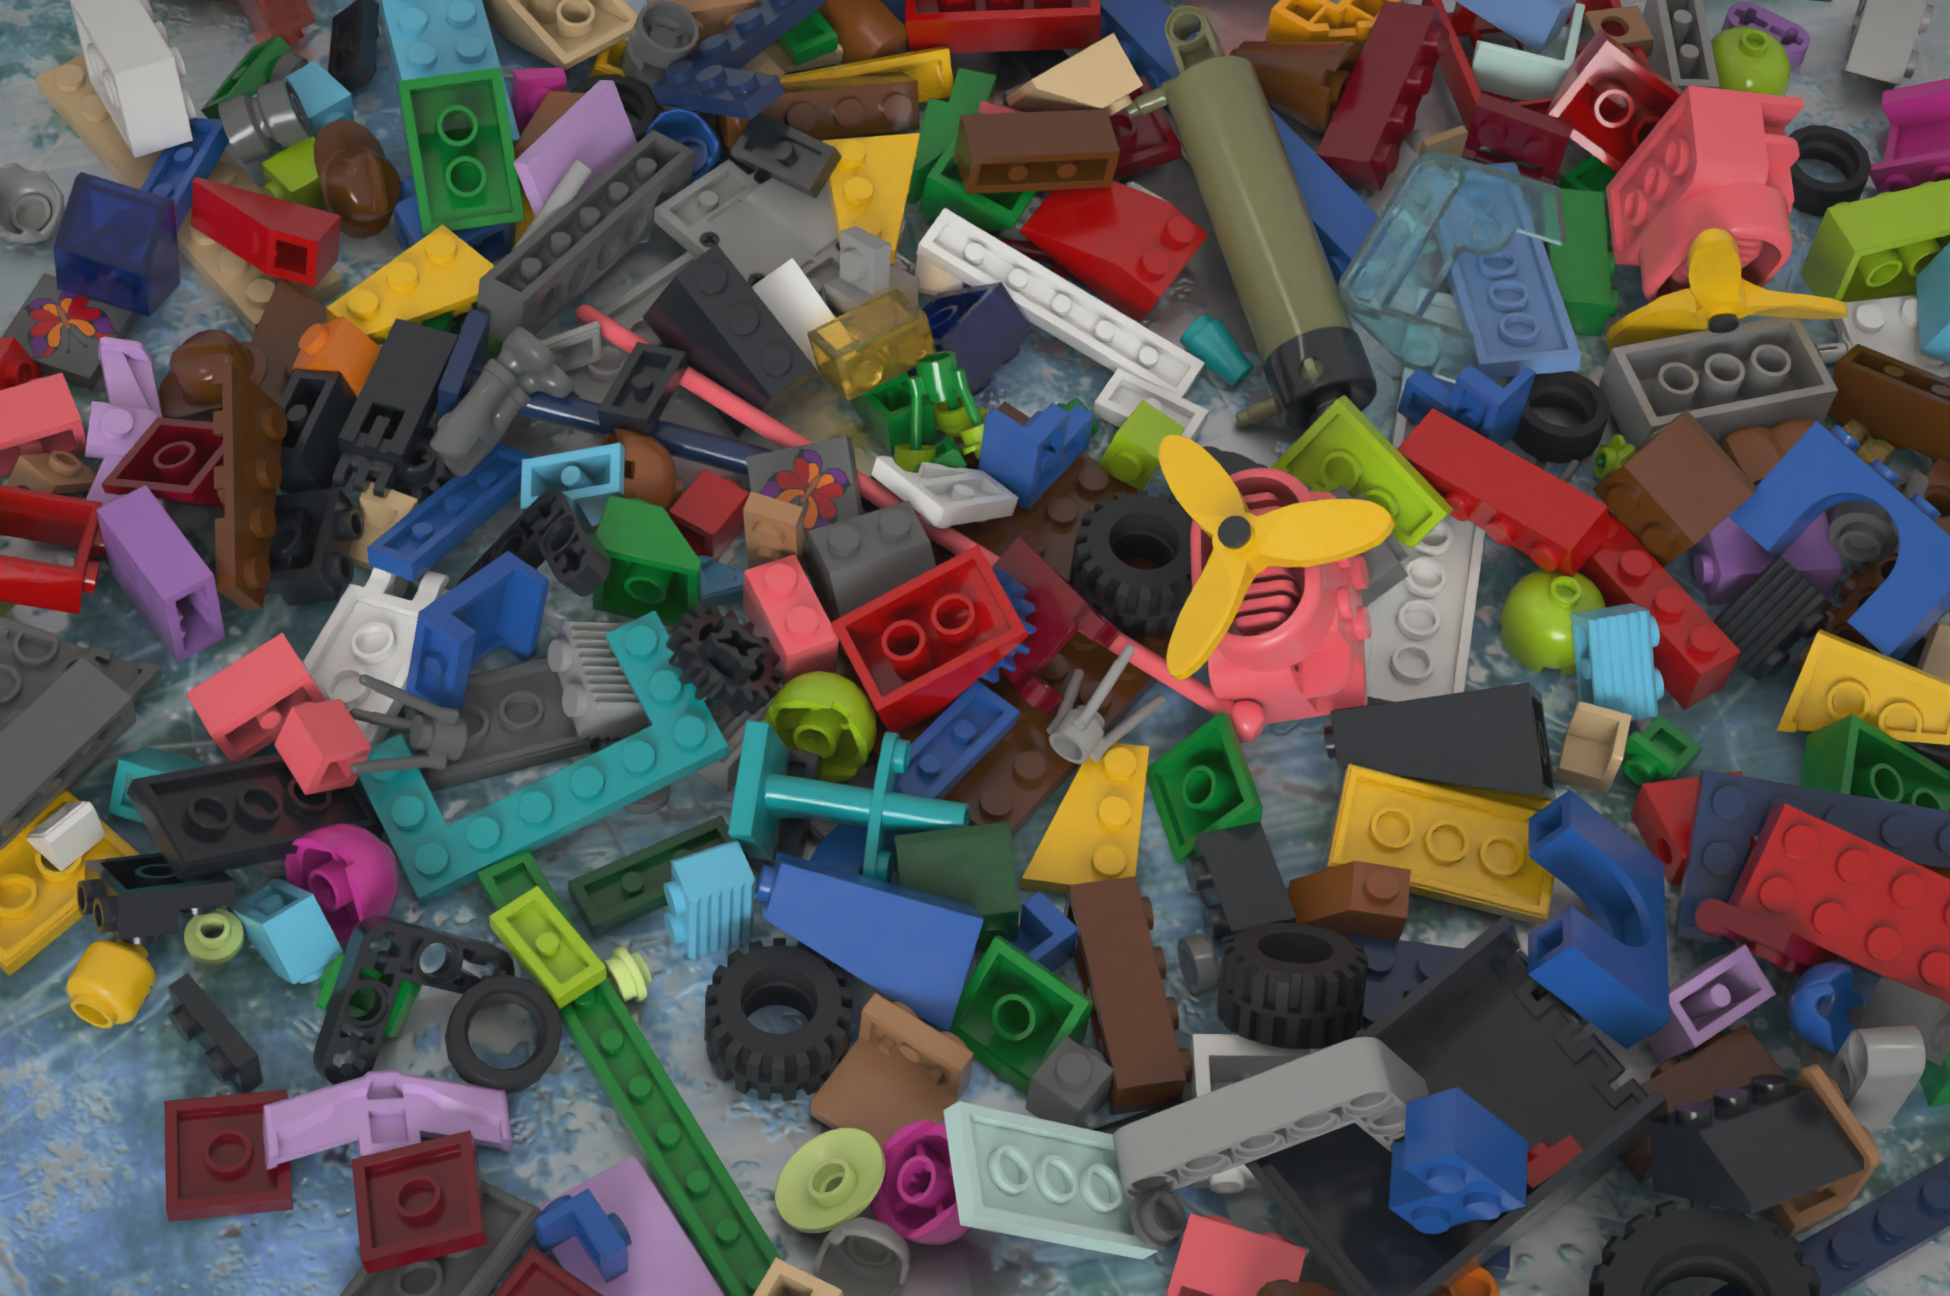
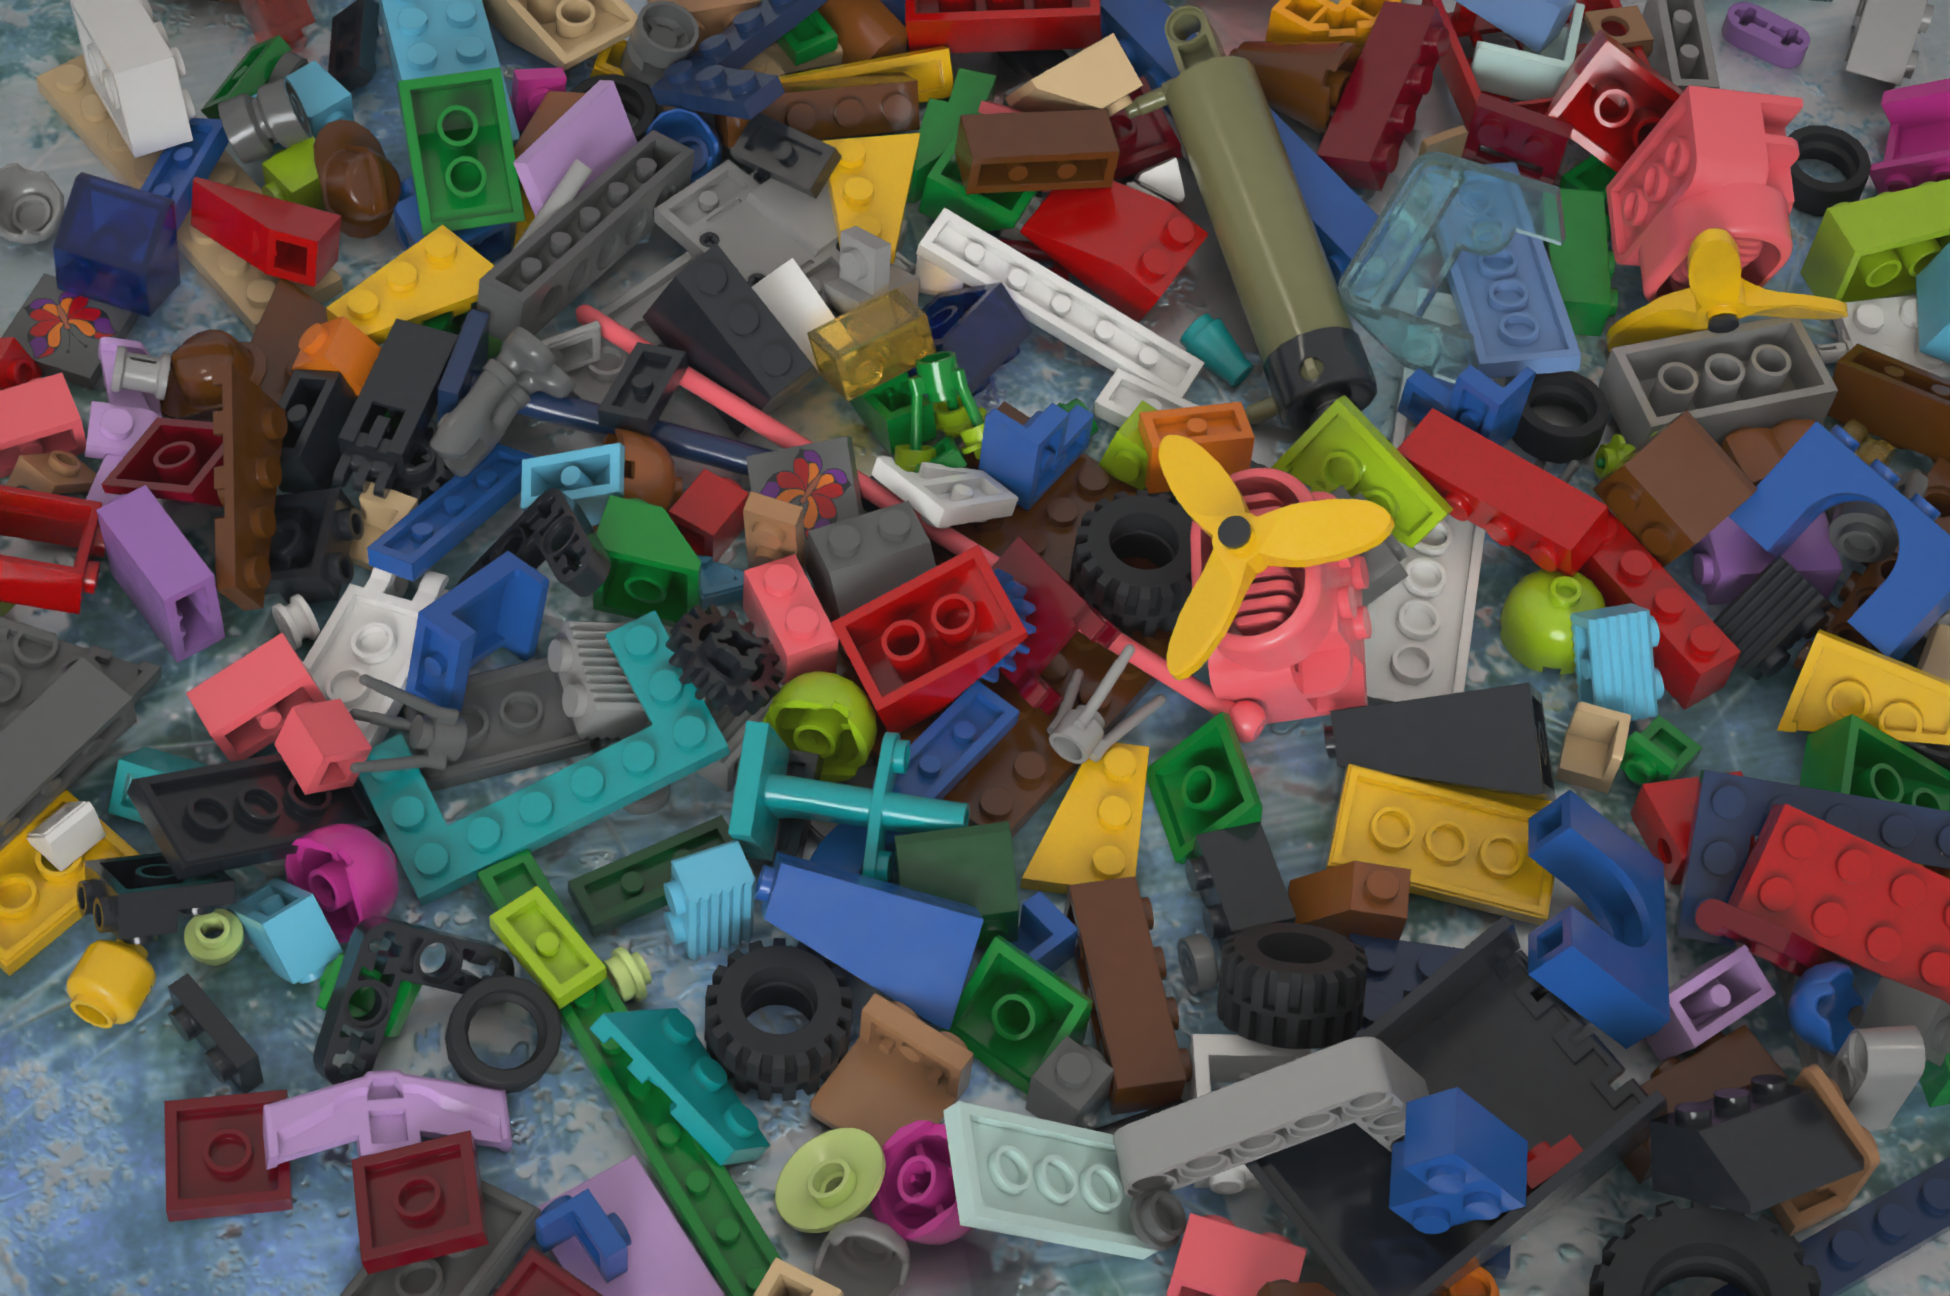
(141, 372): none -> light grey bush
(296, 621): none -> white bush
(676, 1061): none -> teal wing
(1163, 179): none -> white slope
(1217, 428): none -> orange panel
(1751, 61): lime cylinder -> none

